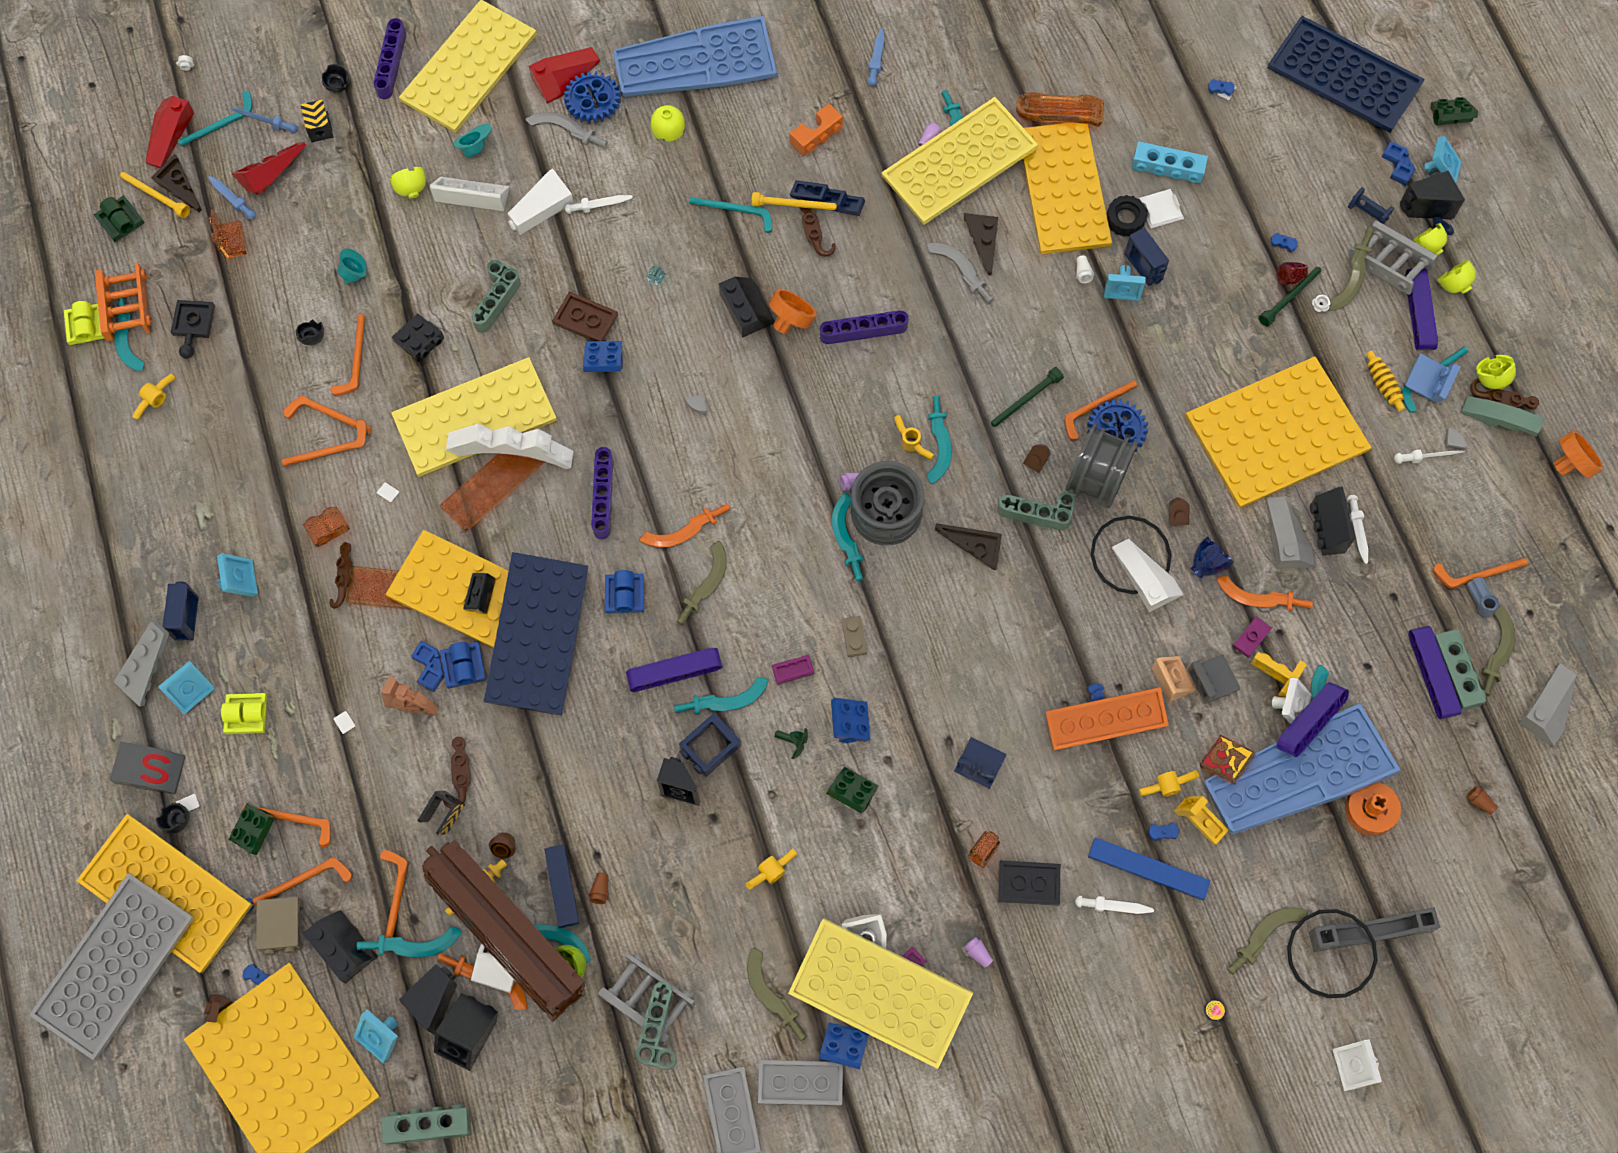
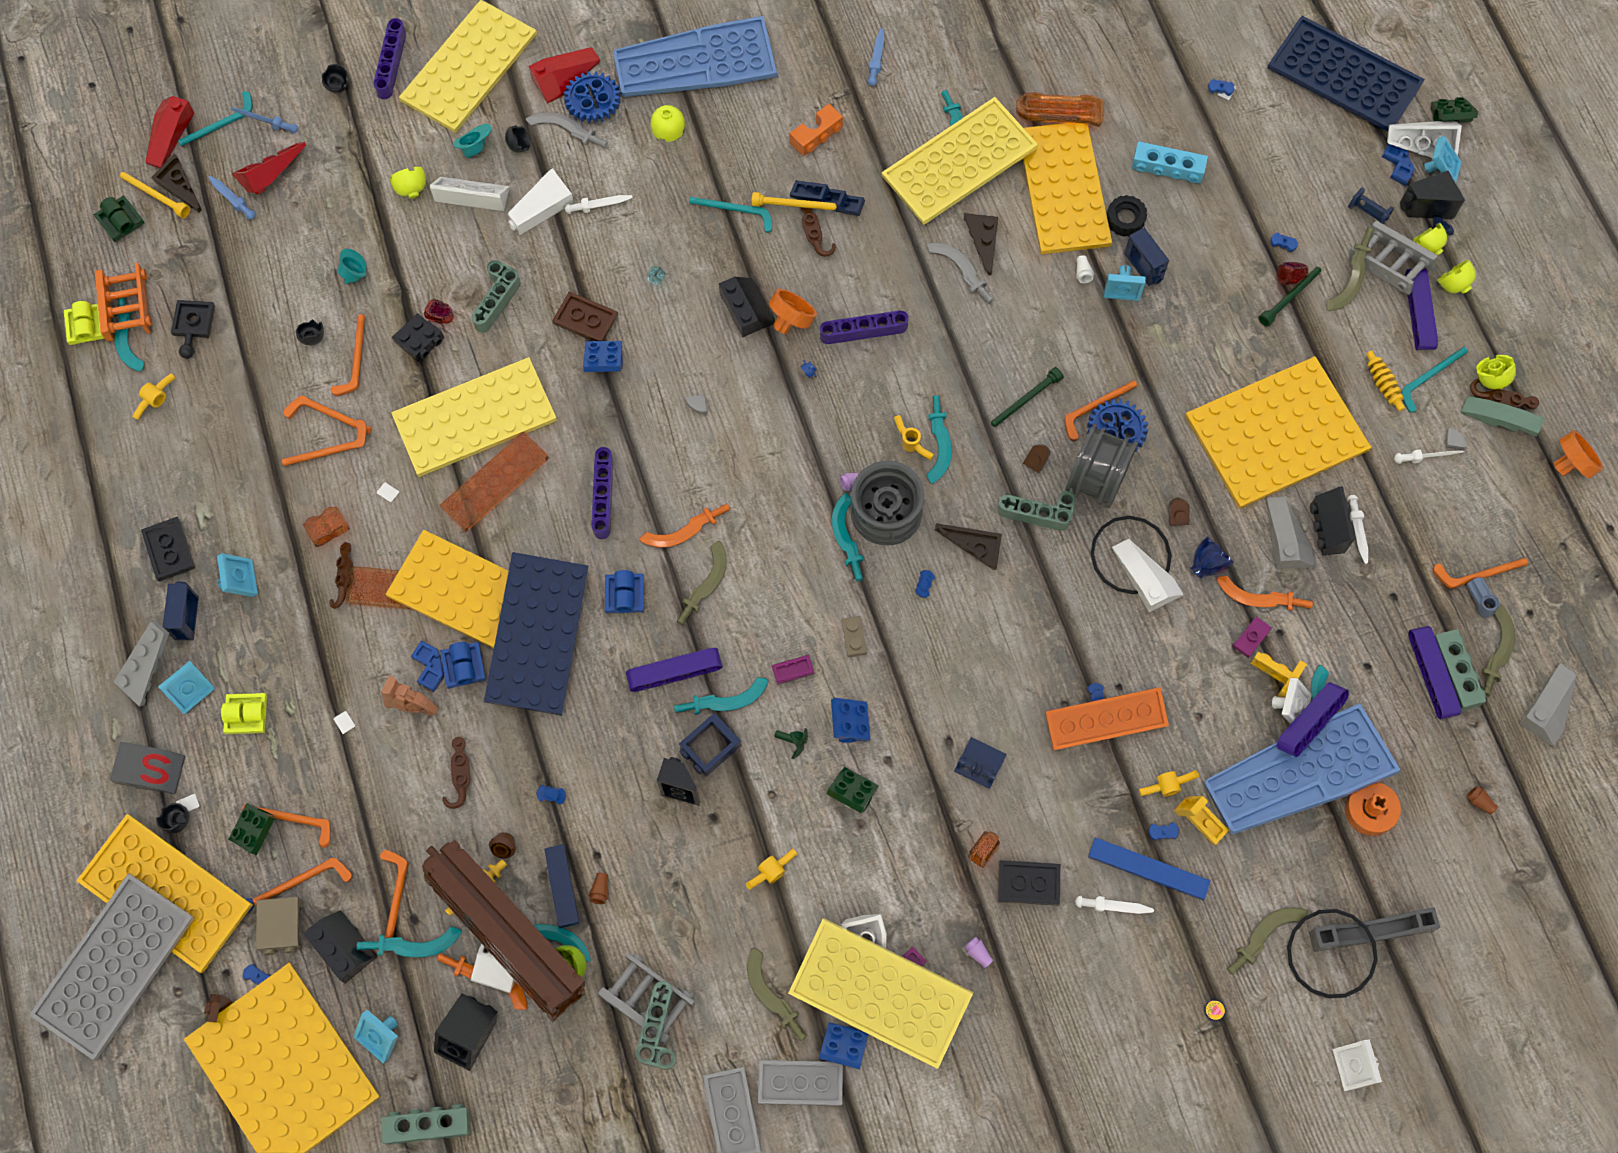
(168, 549): none -> black plate
(185, 62): white plate -> none
(227, 236): clear orange bracket -> none
(317, 121): piece -> none
(430, 997): black slope -> none
(438, 312): none -> rock
(452, 815): black piece -> none
(479, 593): black slope -> none
(506, 440): white arch -> none
(517, 139): none -> black hair
(551, 794): none -> blue piece
(809, 369): none -> blue plate
(924, 583): none -> blue piece
(930, 132): lavender cone -> none
(1162, 208): white piece -> none
(1173, 677): light nougat slope -> none
(1213, 678): dark grey bracket -> none
(1227, 759): tile -> none
(1321, 299): white plate -> none
(1424, 135): none -> white wedge
(1431, 378): medium blue bracket -> none

